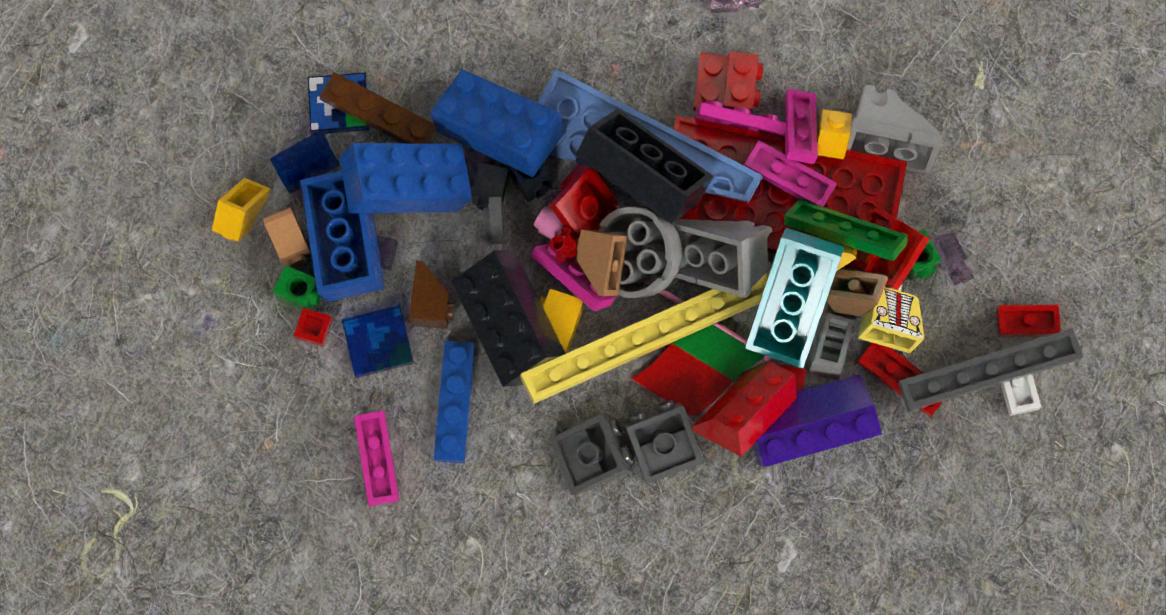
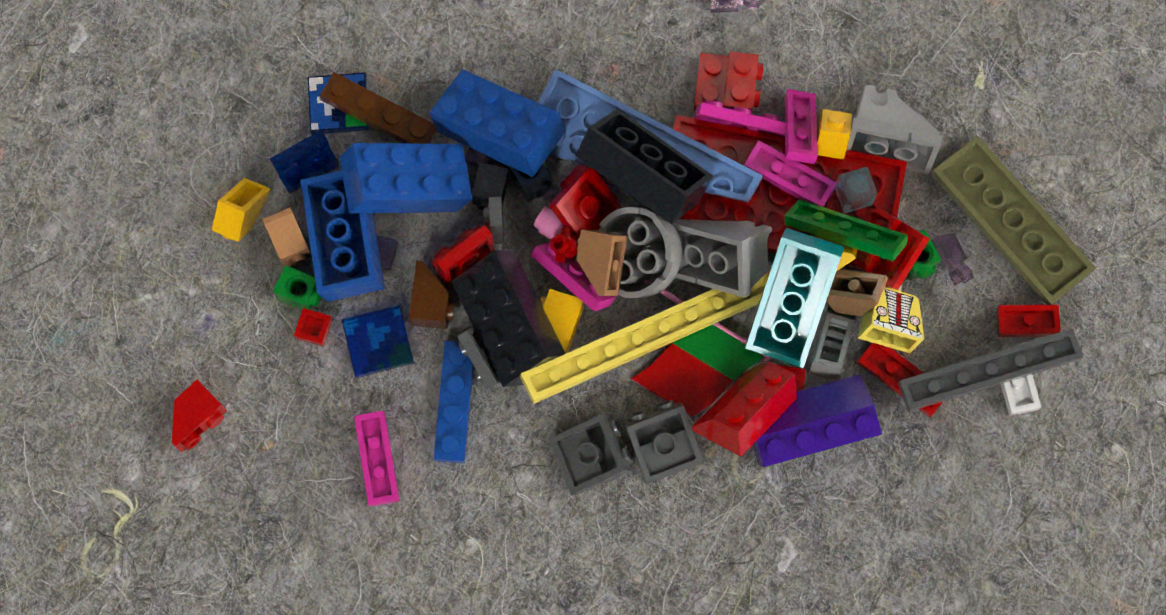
(193, 414): none -> red slope
(467, 251): none -> red plate
(472, 348): none -> dark grey plate
(855, 189): none -> clear light blue brick
(1013, 221): none -> olive plate

